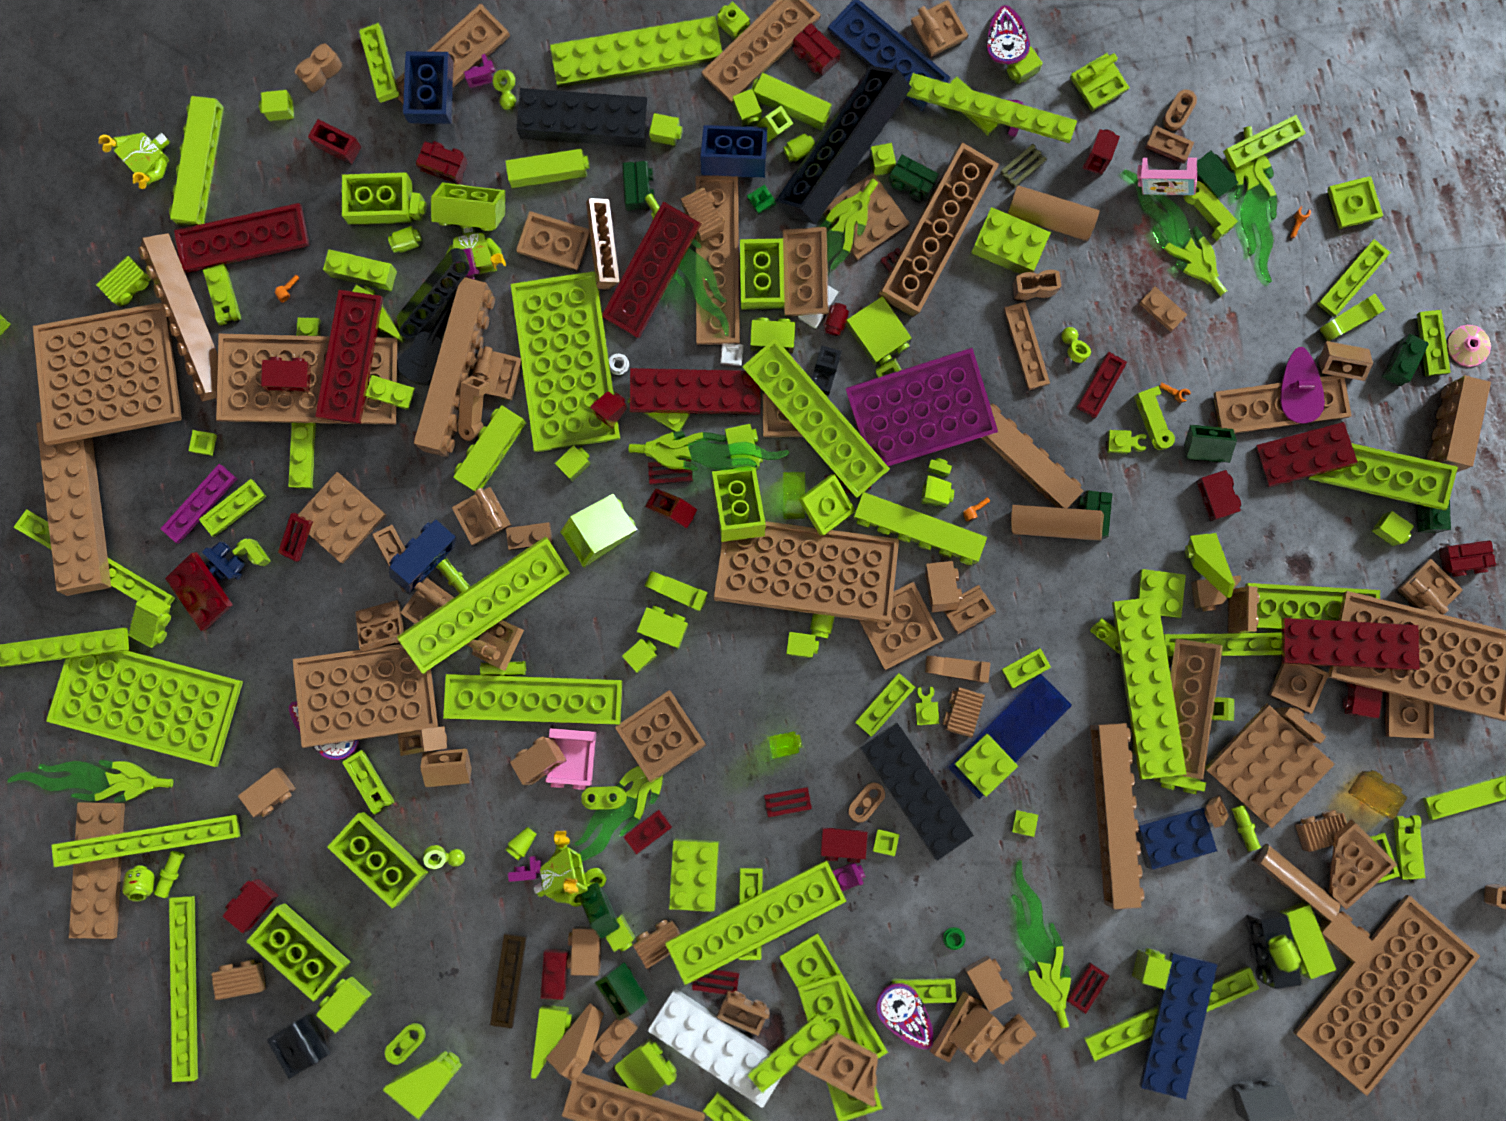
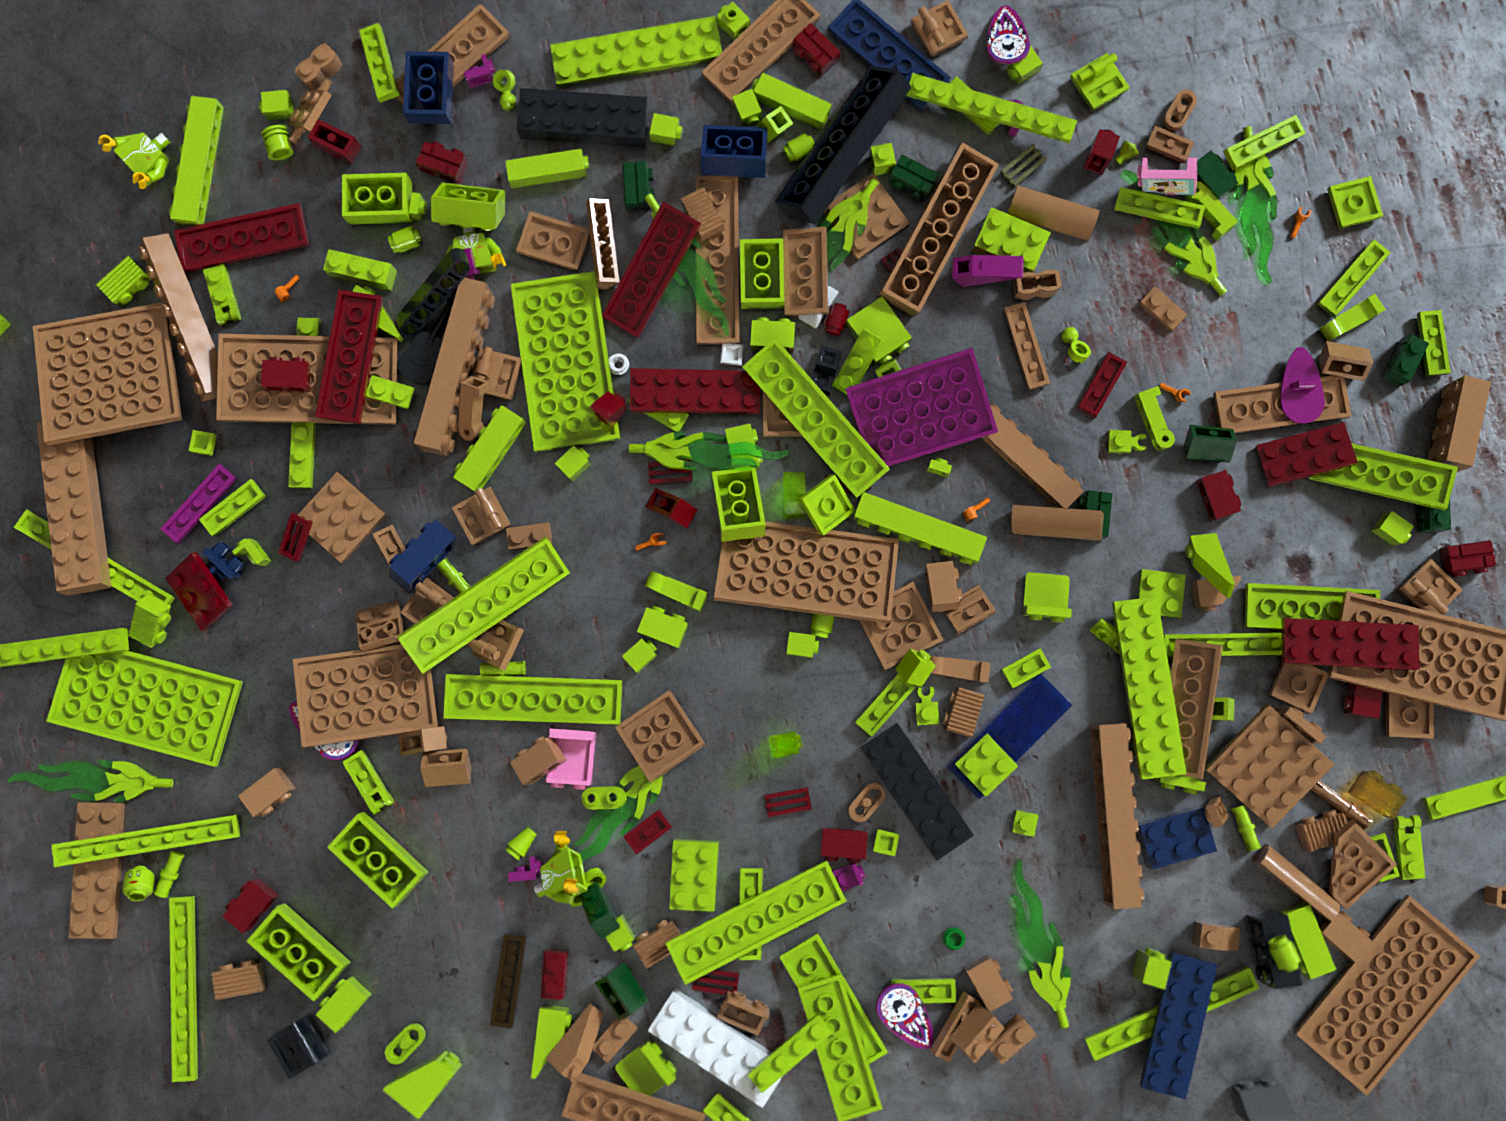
(277, 142): none -> lime piece
(309, 110): none -> medium nougat plate
(454, 857): lime plate -> none
(585, 951): medium nougat brick -> none
(598, 529): slope -> none
(653, 541): none -> orange hand
(761, 199): green tile -> none
(844, 1066): medium nougat wing -> none
(858, 360): none -> lime plate
(915, 667): none -> lime brick
(936, 492): lime slope -> none
(986, 269): none -> magenta slope
(1046, 597): none -> lime bracket
(1079, 984): dark red tile -> none
(1127, 151): none -> lime rock
(1159, 207): none -> lime plate
(1216, 936): none -> medium nougat slope
(1243, 610): medium nougat plate -> none
(1341, 804): none -> medium nougat pin
(1461, 350): tan dish -> none

